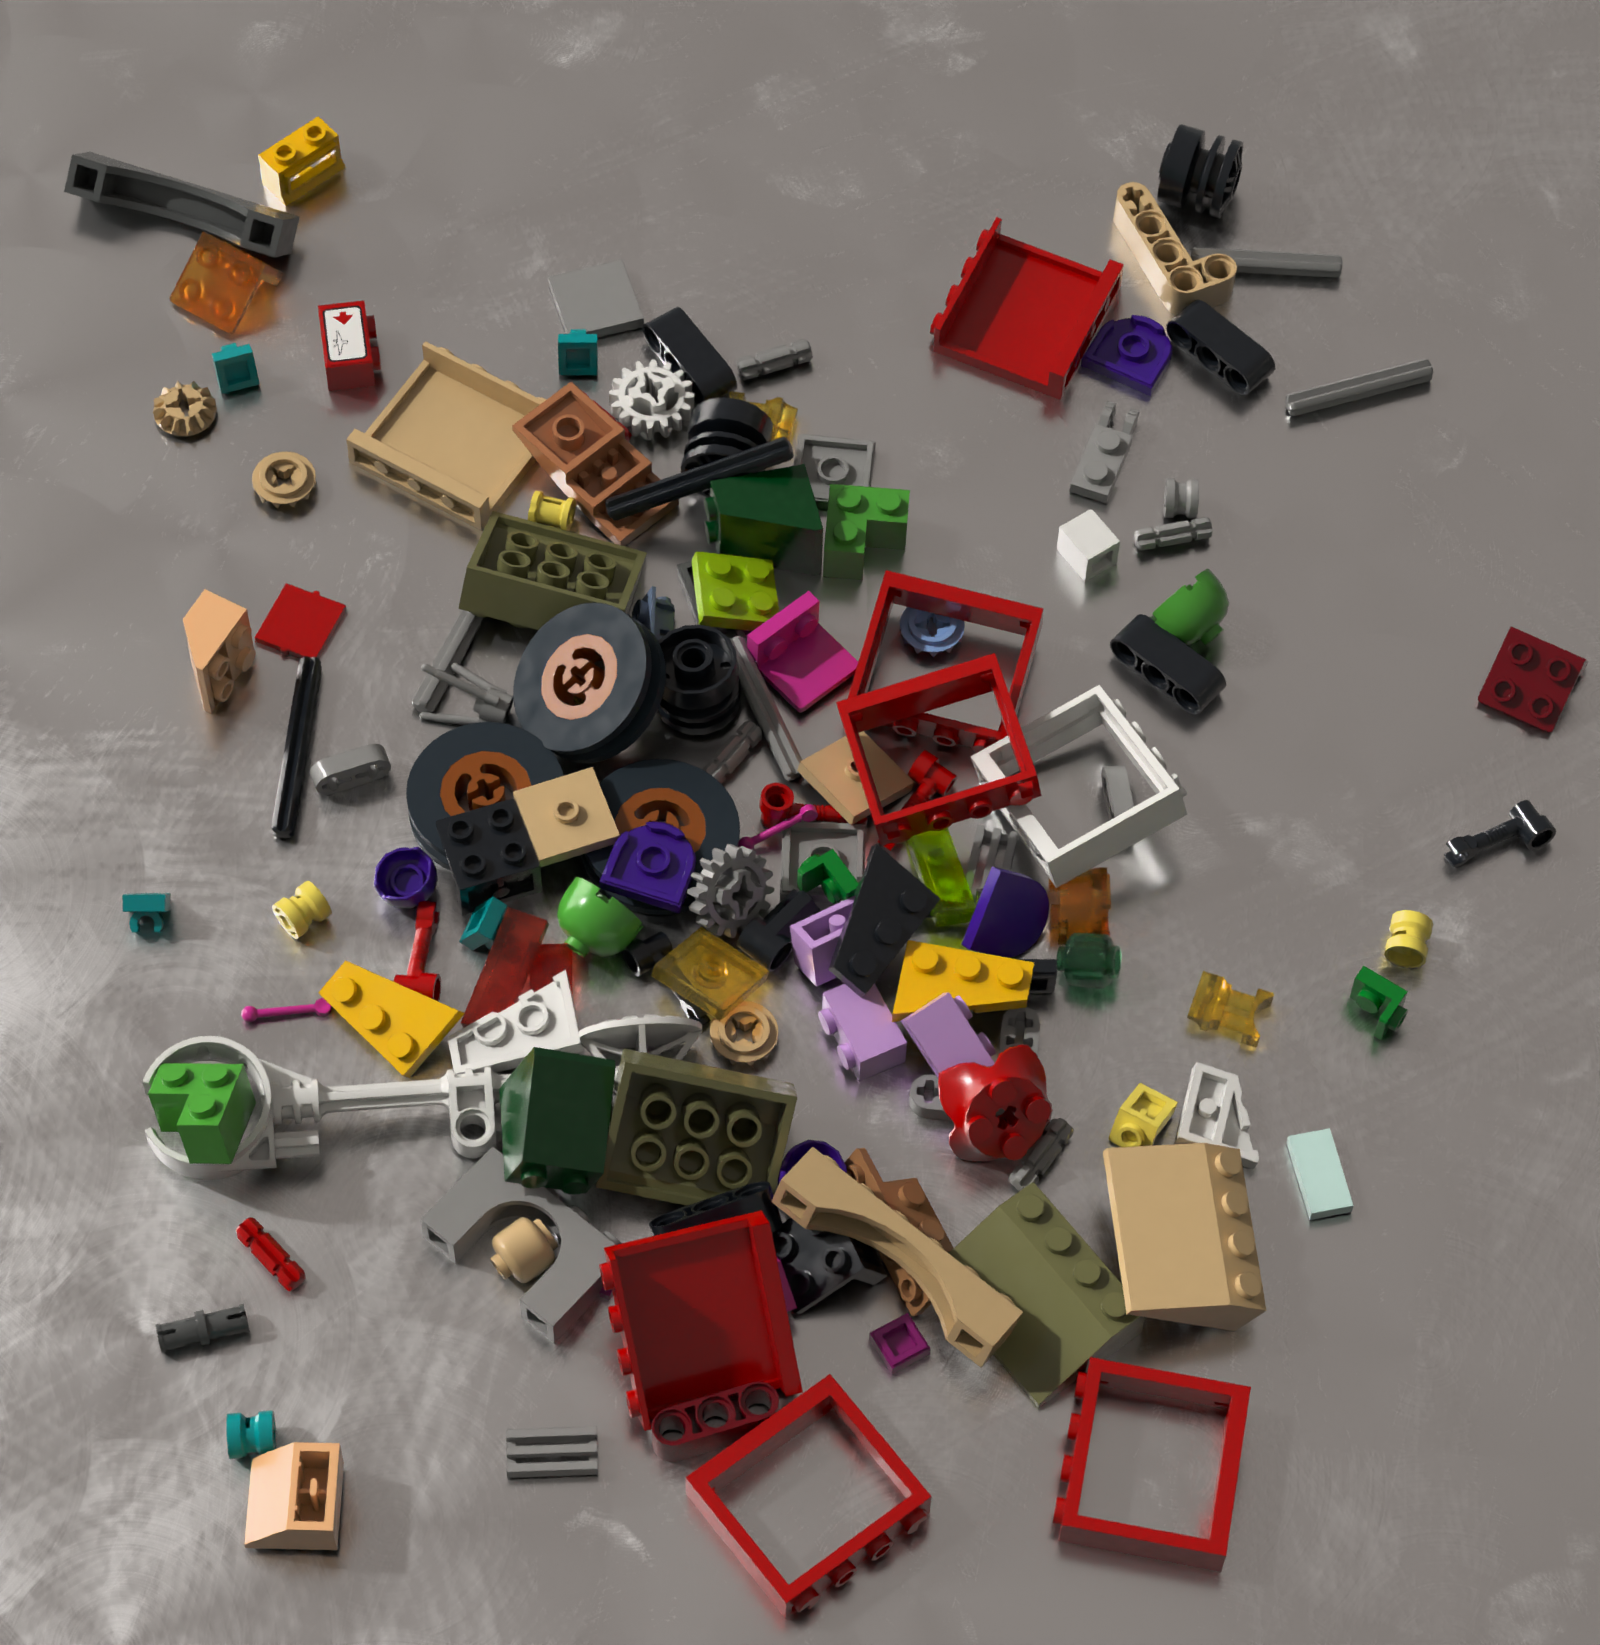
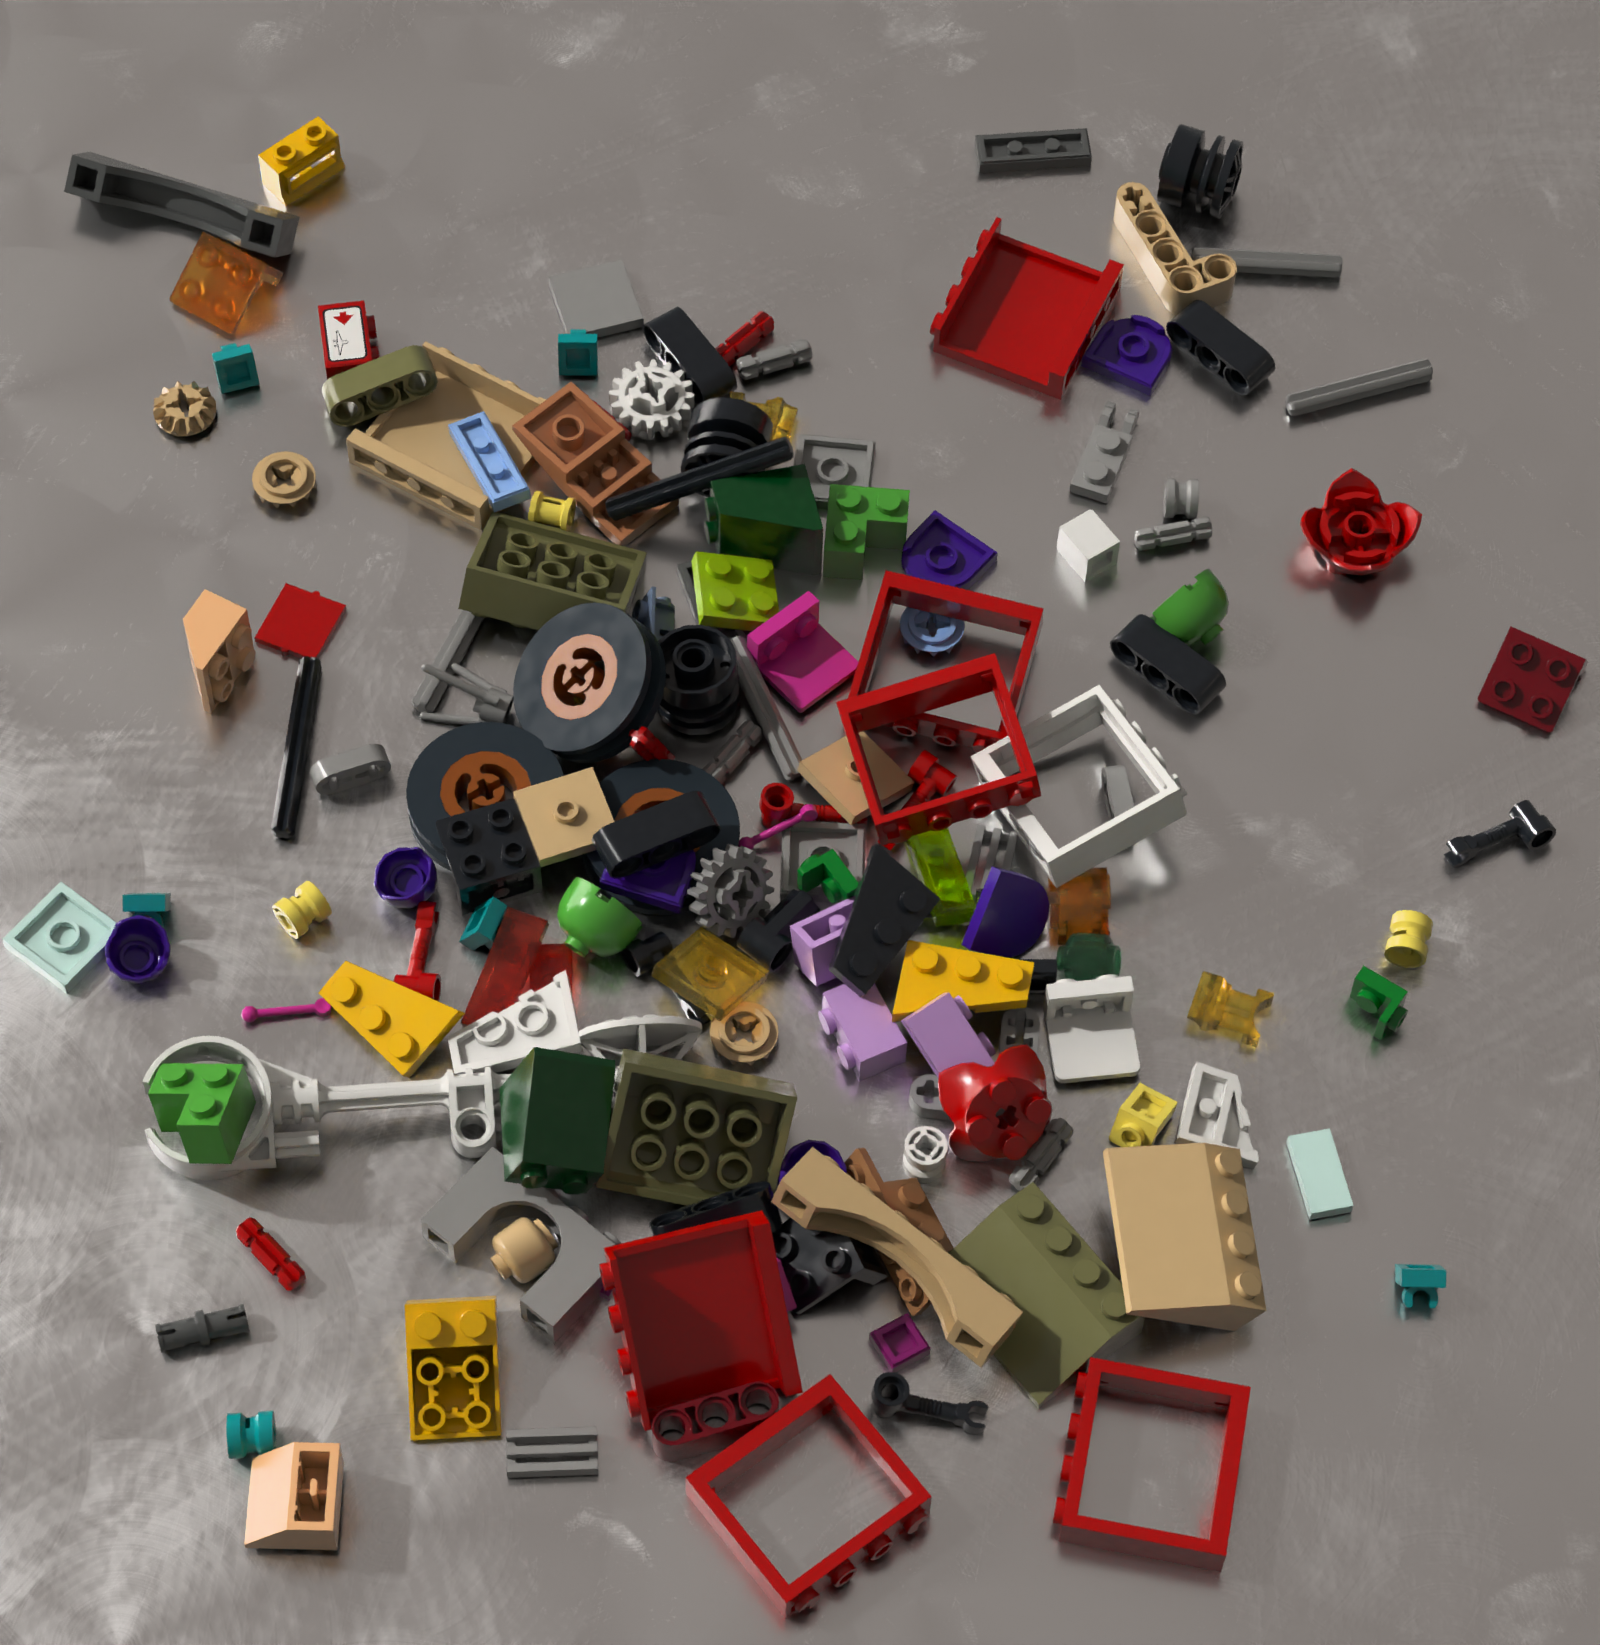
(61, 937): none -> light aqua tile
(137, 949): none -> dark purple hair
(379, 385): none -> olive beam
(453, 1367): none -> yellow slope
(489, 461): none -> light blue tile
(648, 745): none -> red axle
(656, 834): none -> black beam
(746, 337): none -> red axle
(897, 1388): none -> black brick
(923, 1163): none -> white wheel
(945, 553): none -> dark purple tile
(1033, 150): none -> dark grey tile
(1091, 1028): none -> white bracket
(1357, 507): none -> red brick
(1420, 1277): none -> teal tile

